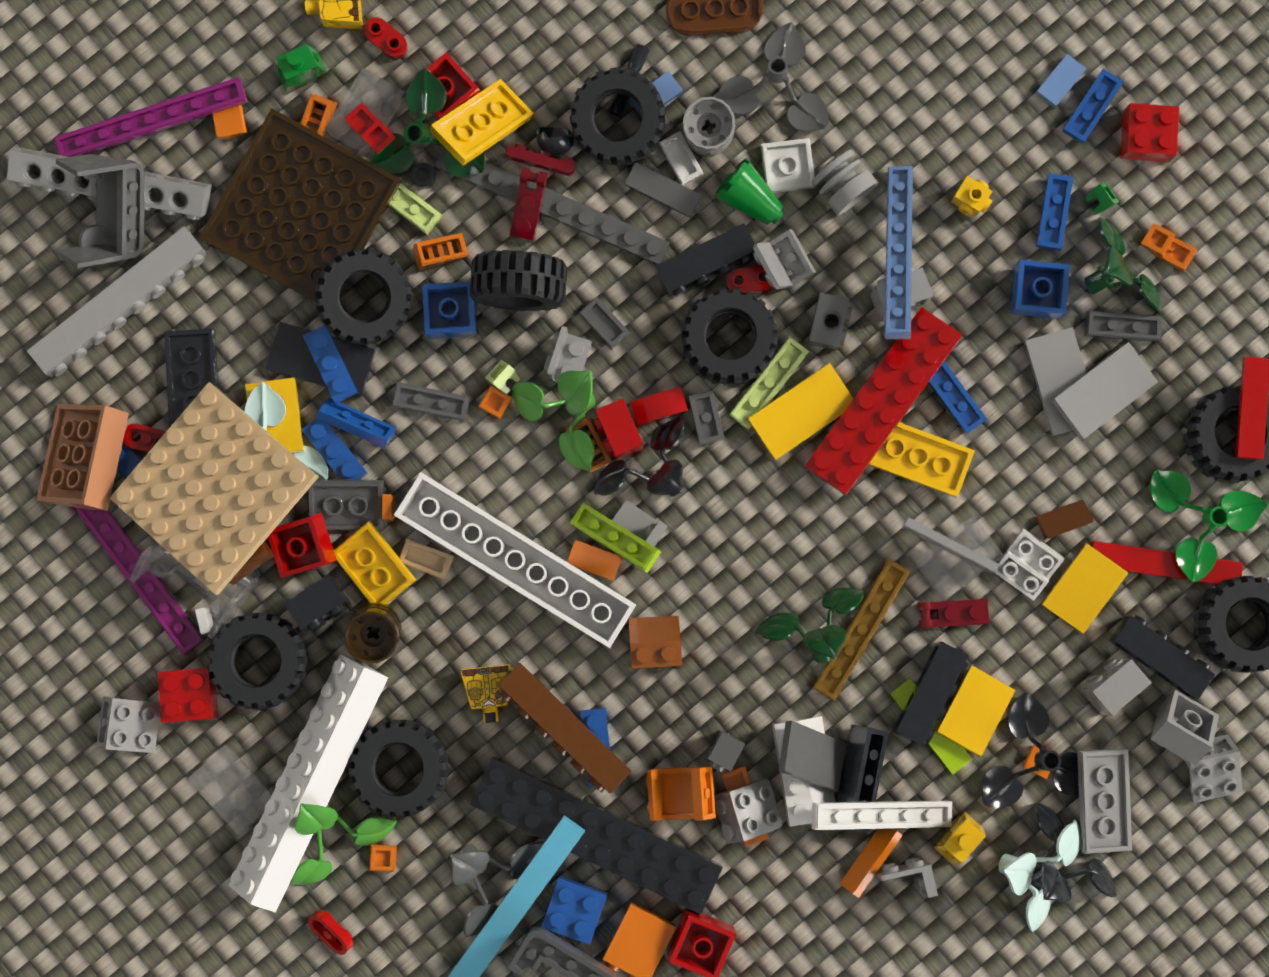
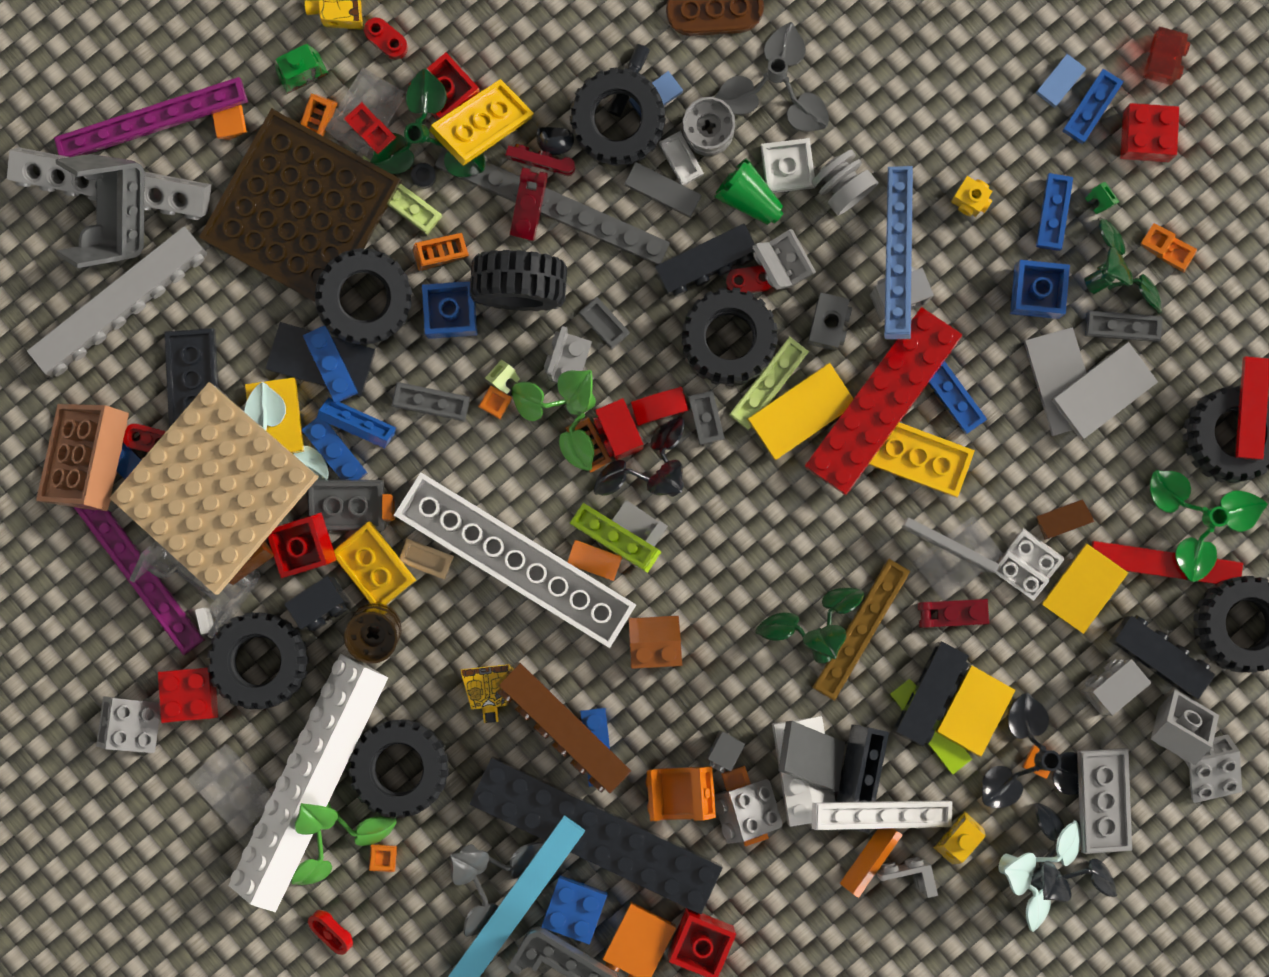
(1166, 56): none -> clear red brick

